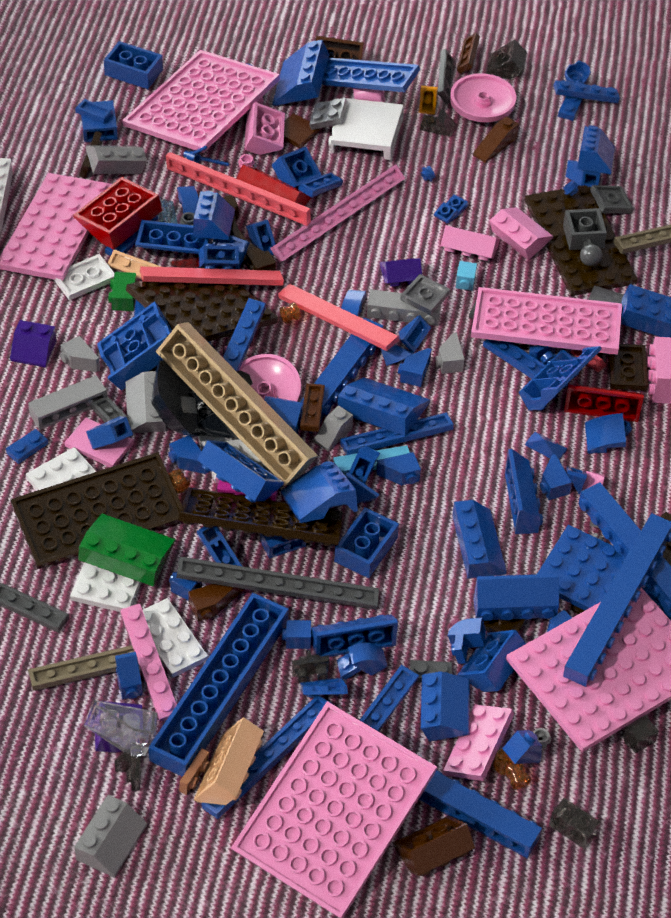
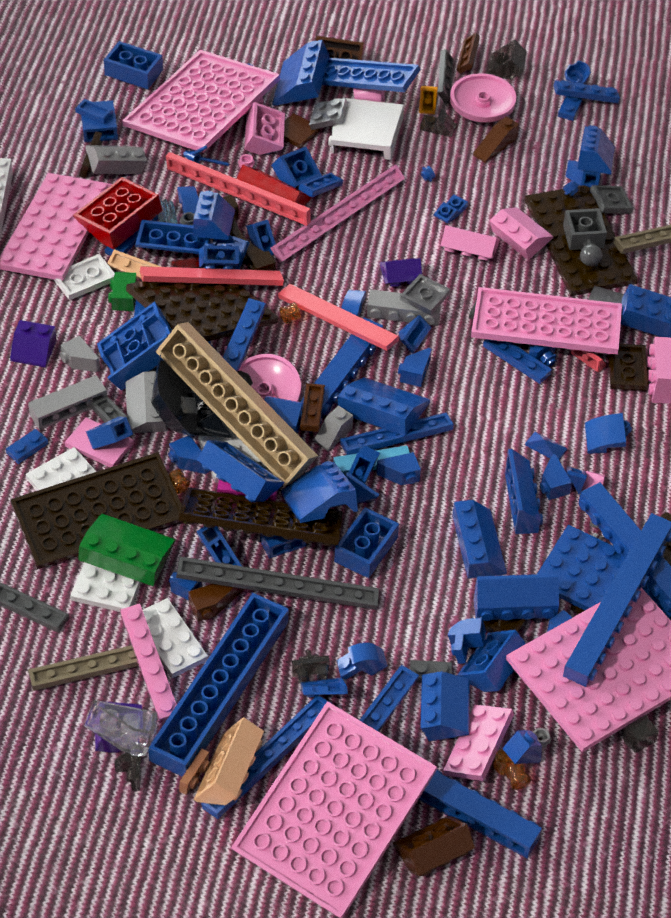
(110, 836): light grey slope -> none
(128, 675): blue slope -> none
(297, 634): blue brick -> none
(337, 637): blue slope -> none
(395, 354): blue slope -> none
(450, 356): light grey slope -> none
(466, 275): medium azure brick -> none
(554, 377): blue piece -> none
(574, 823): clear smoke brick -> none
(602, 402): red slope -> none

